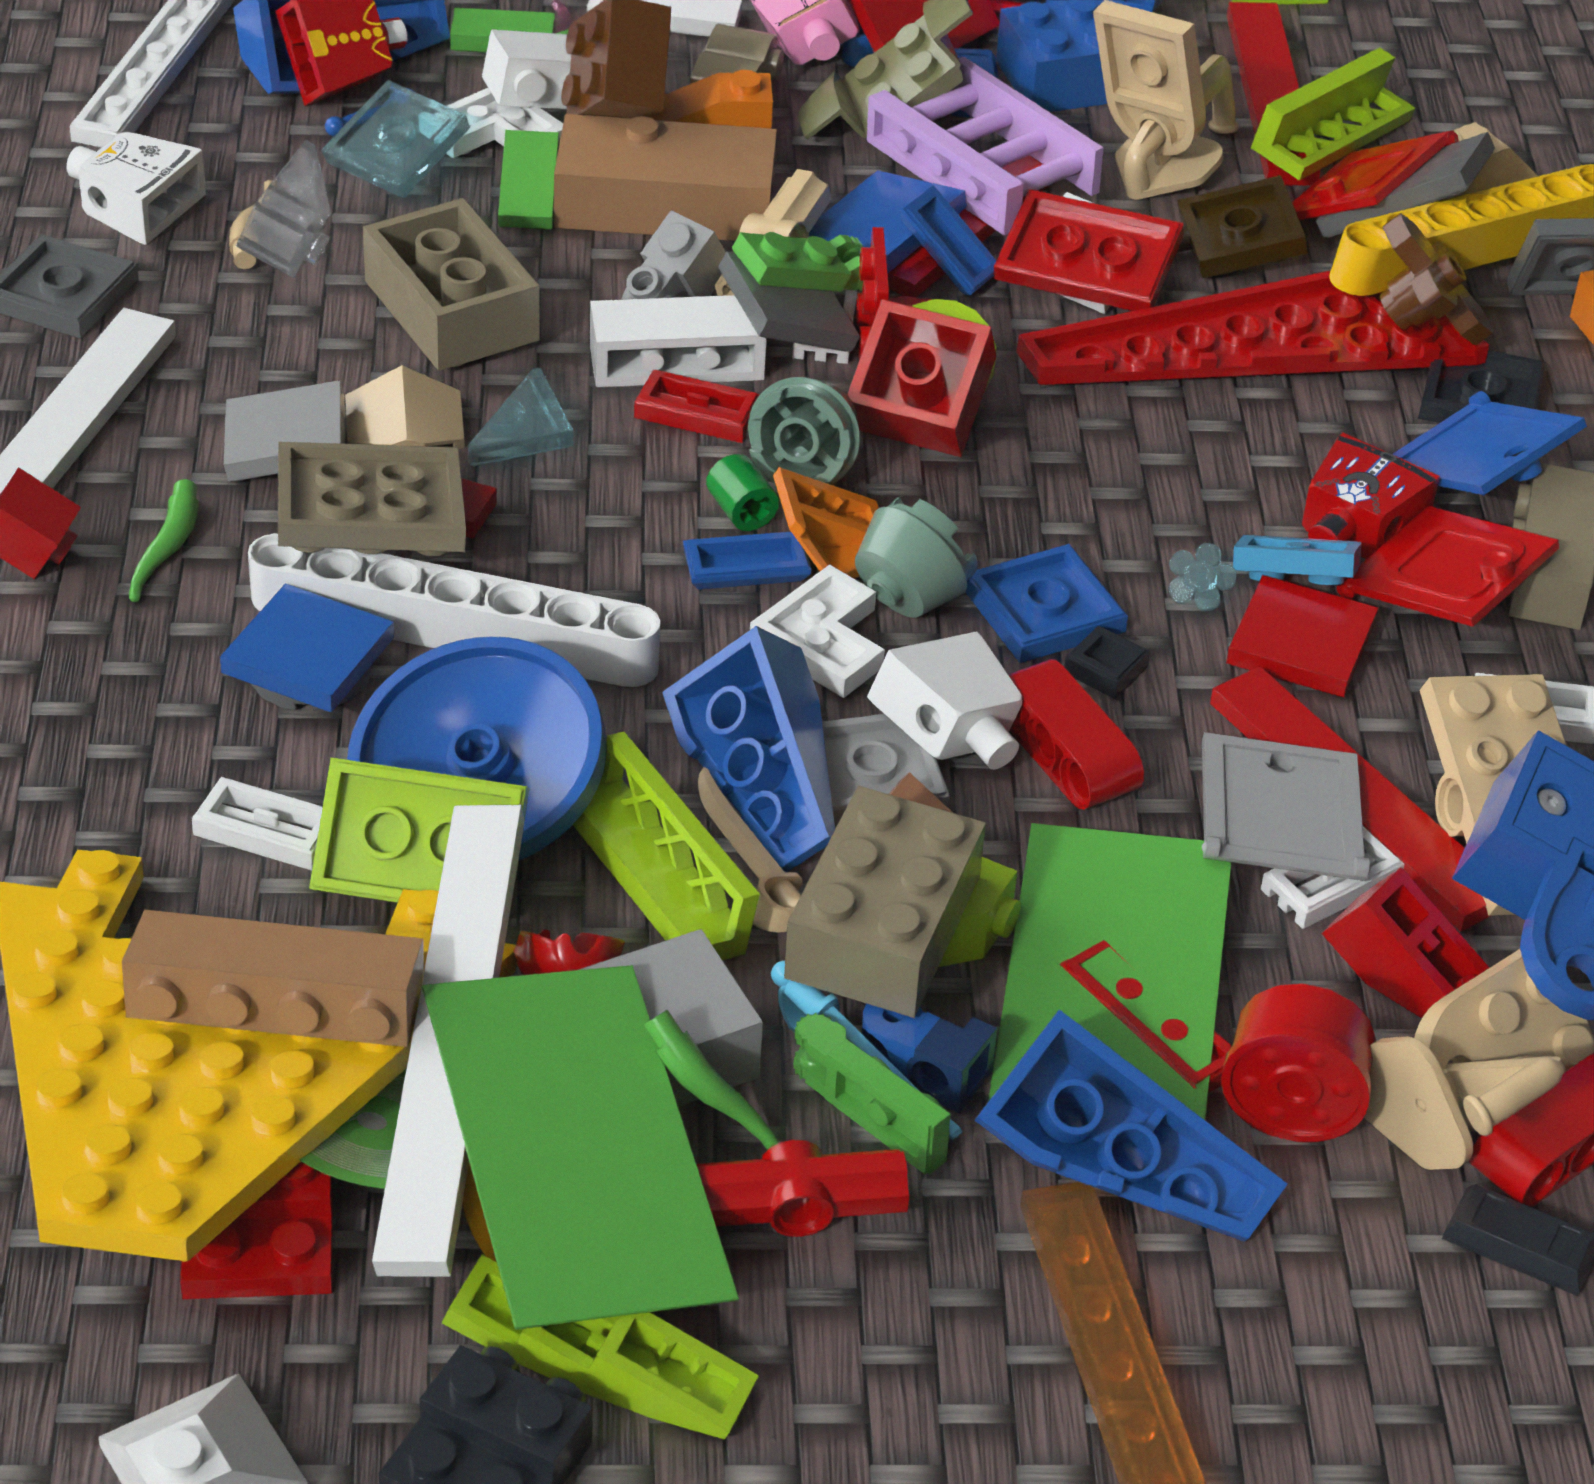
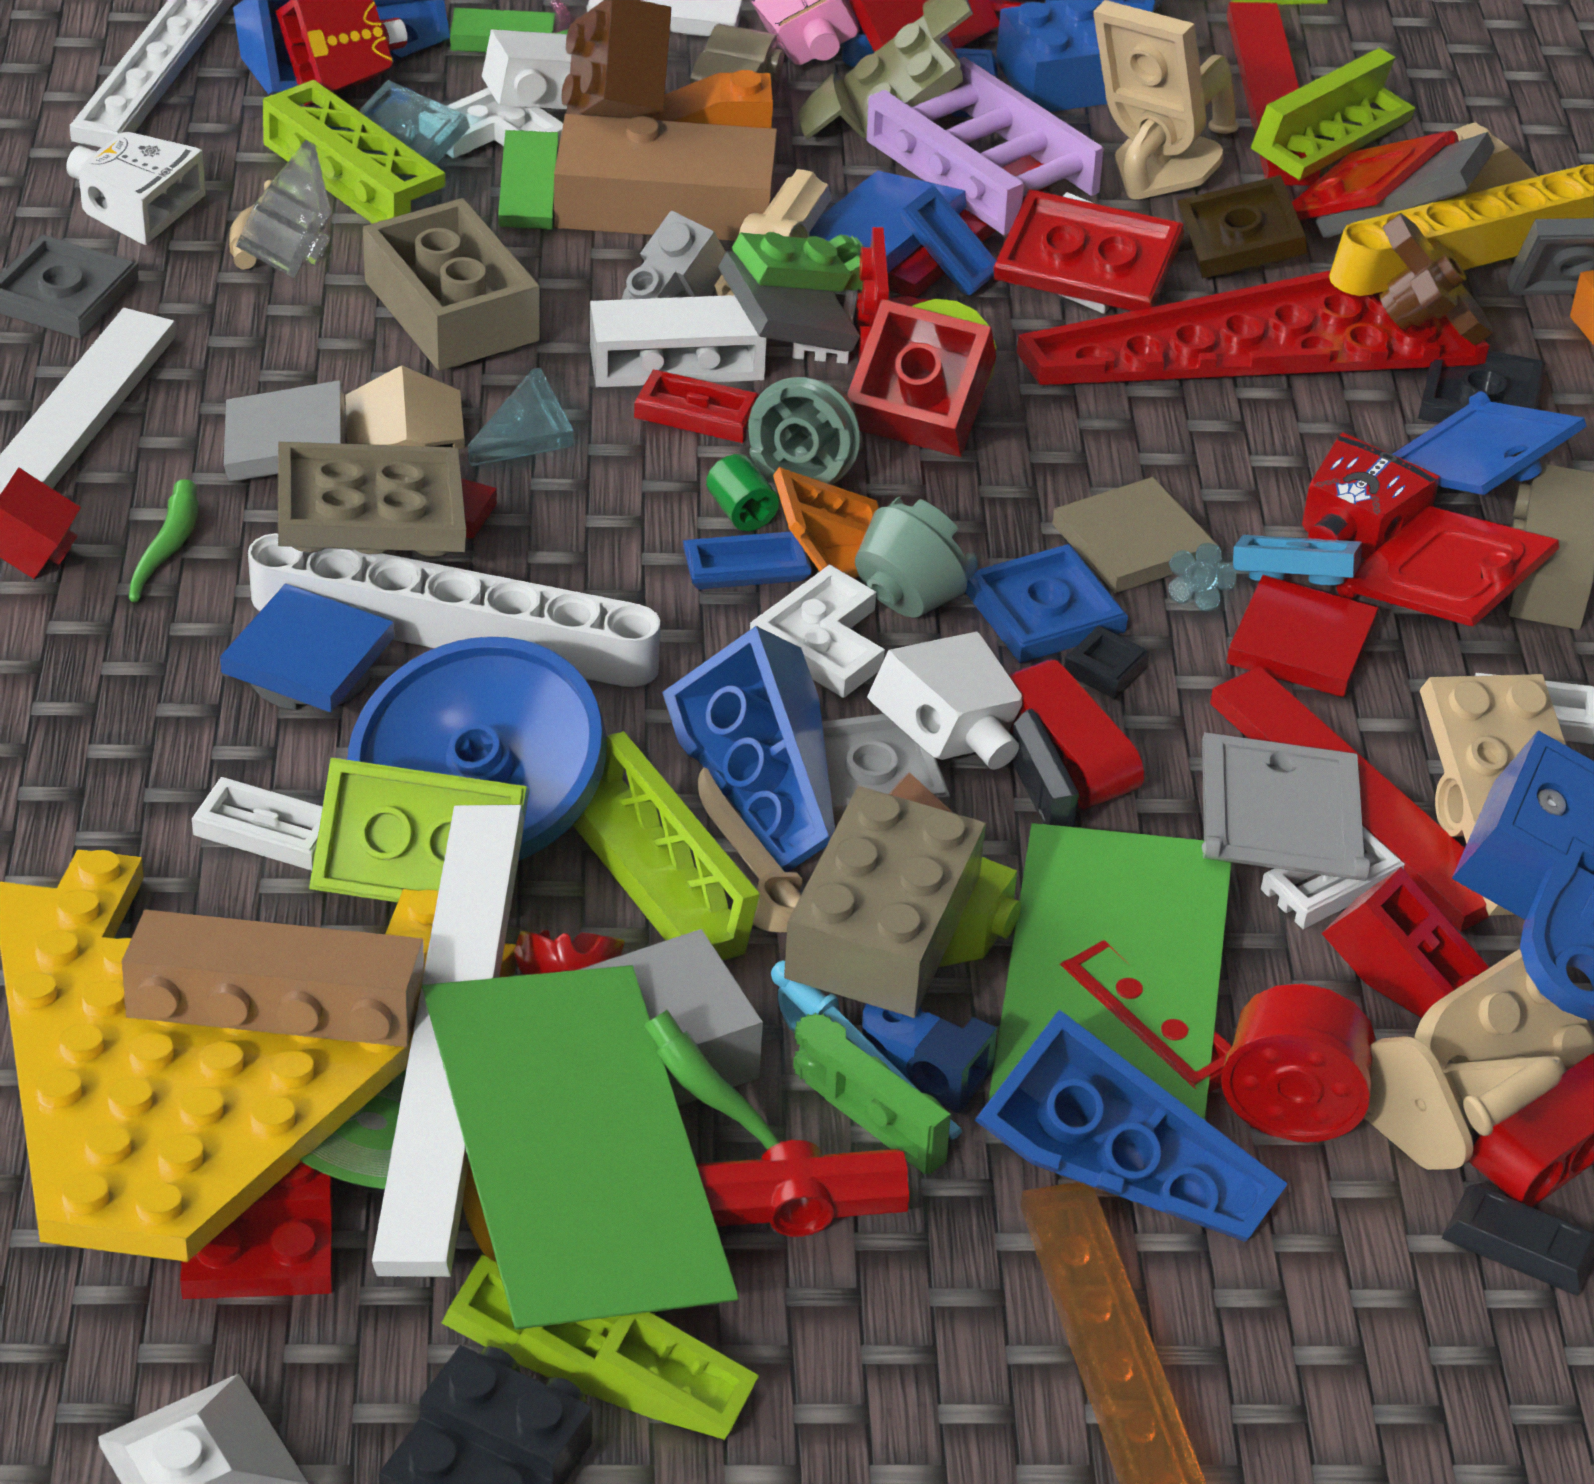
(349, 174): none -> lime fence
(1044, 772): none -> black tile
(1129, 533): none -> dark tan tile

